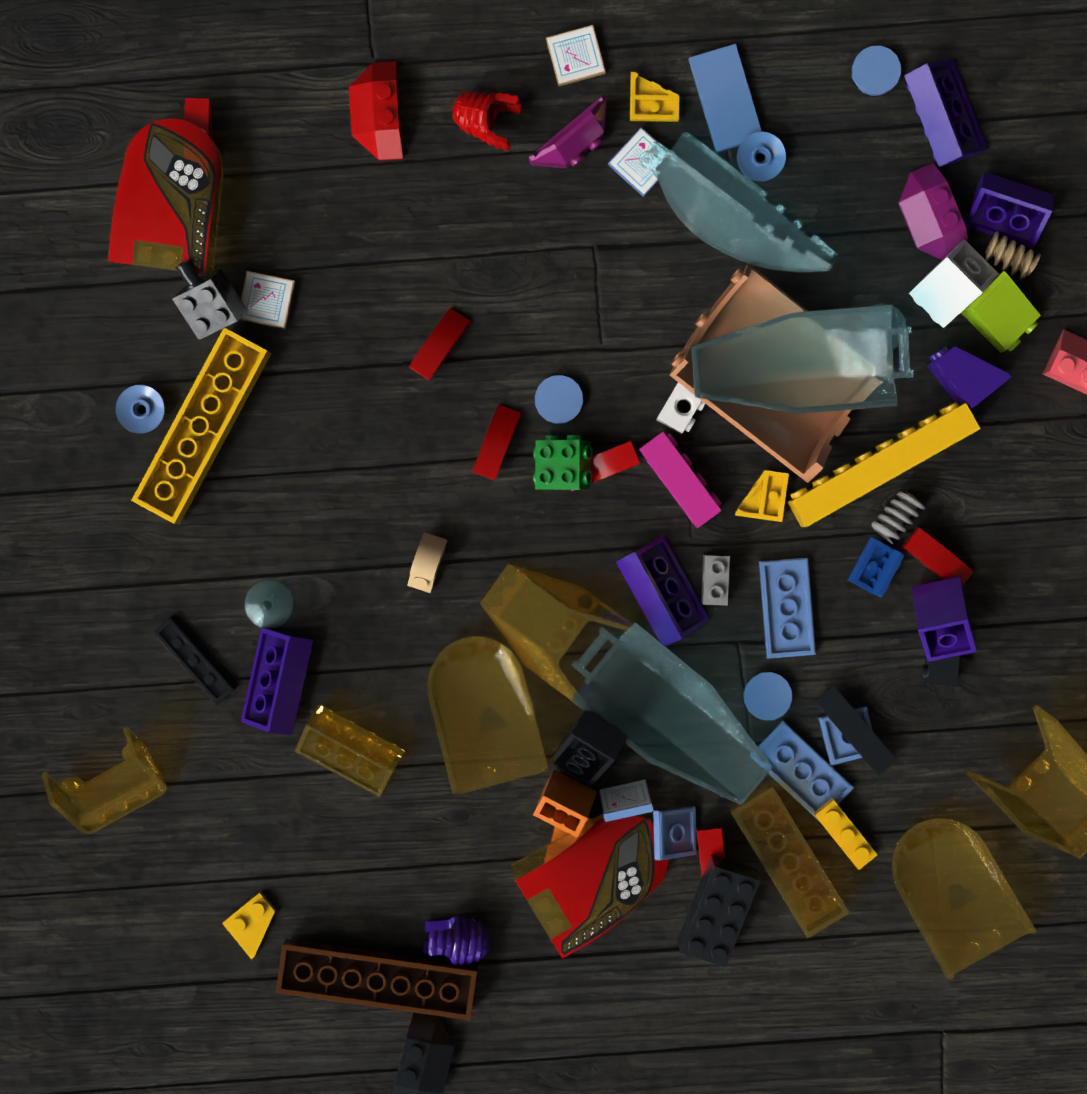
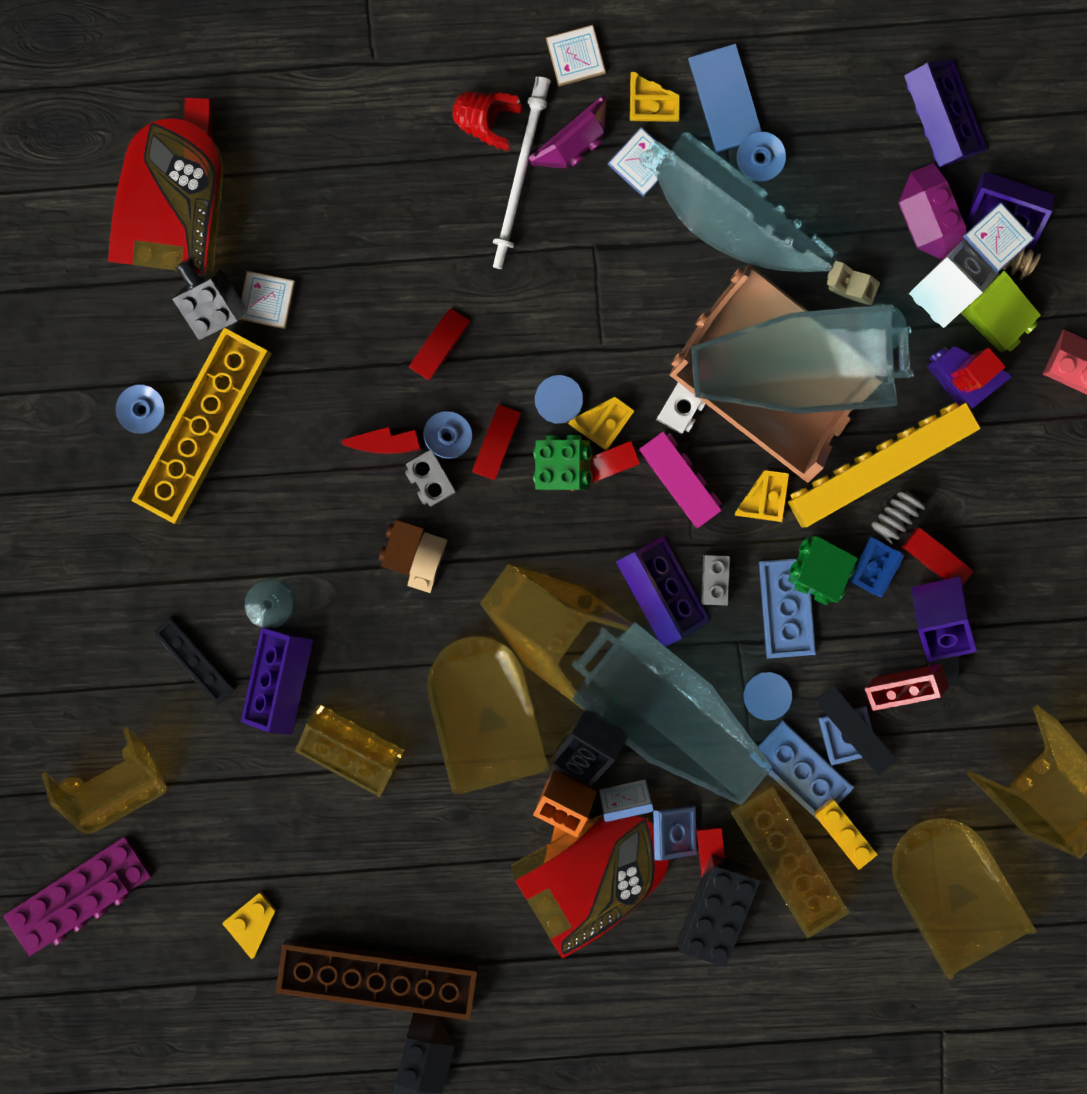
(78, 897): none -> magenta plate
(377, 111): red wedge -> none
(384, 442): none -> red slope
(401, 547): none -> reddish brown brick
(435, 475): none -> light grey brick
(447, 424): none -> medium blue dish
(457, 939): dark purple hair -> none
(537, 103): none -> white bar
(603, 422): none -> yellow wing
(822, 570): none -> green brick
(852, 284): none -> tan brick
(876, 70): medium blue tile -> none
(907, 687): none -> red brick
(977, 371): none -> red brick
(998, 237): none -> white tile

